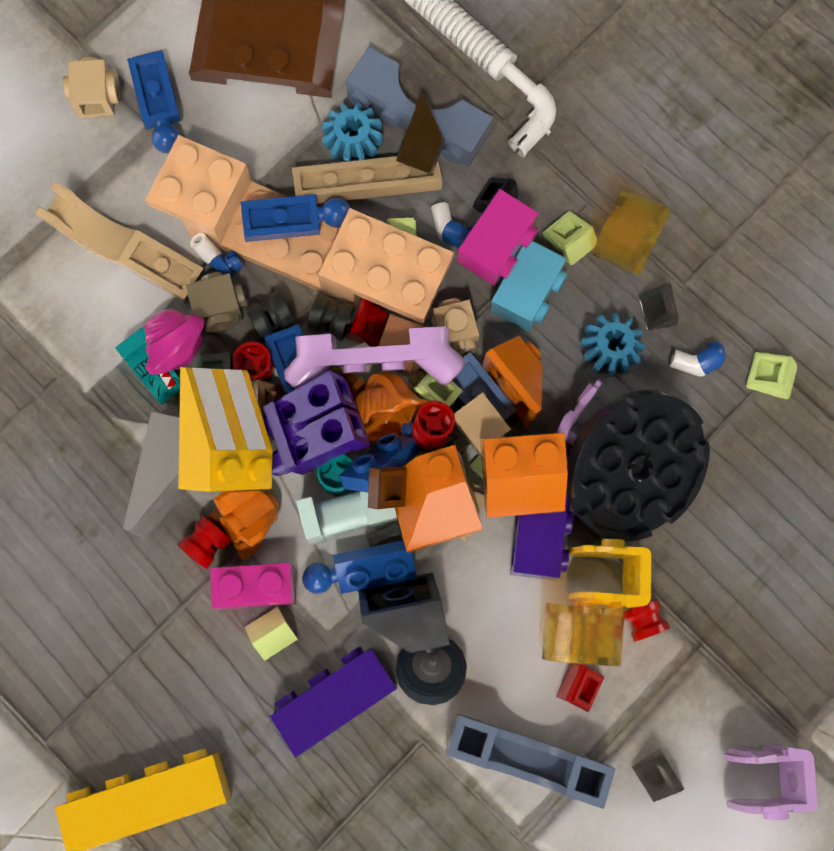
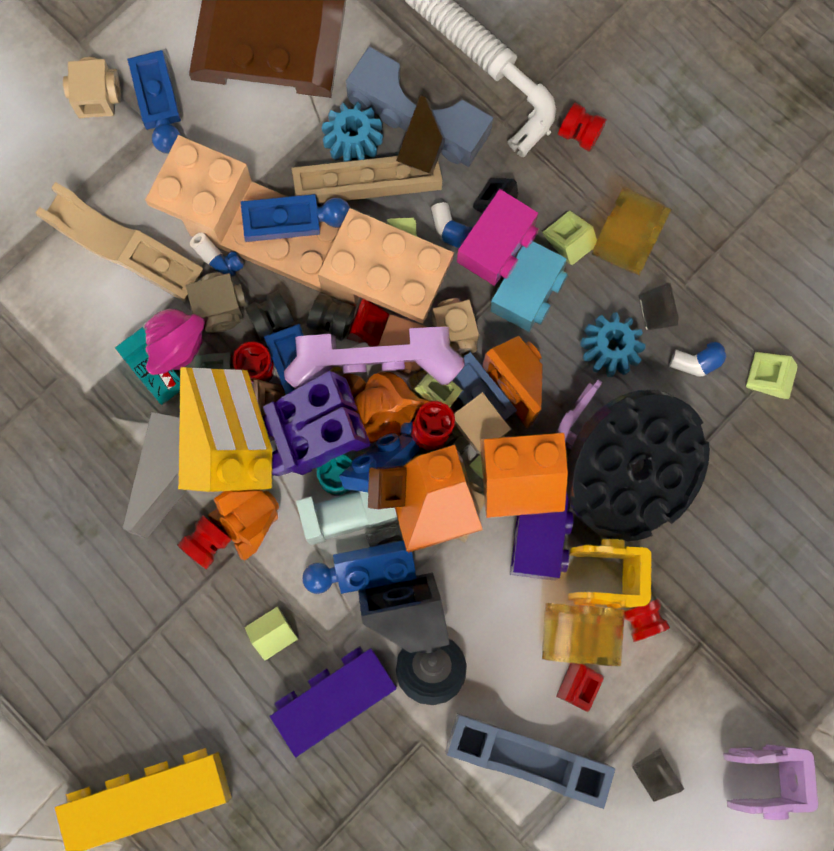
(252, 586): dark pink brick -> none
(589, 131): none -> red wheel

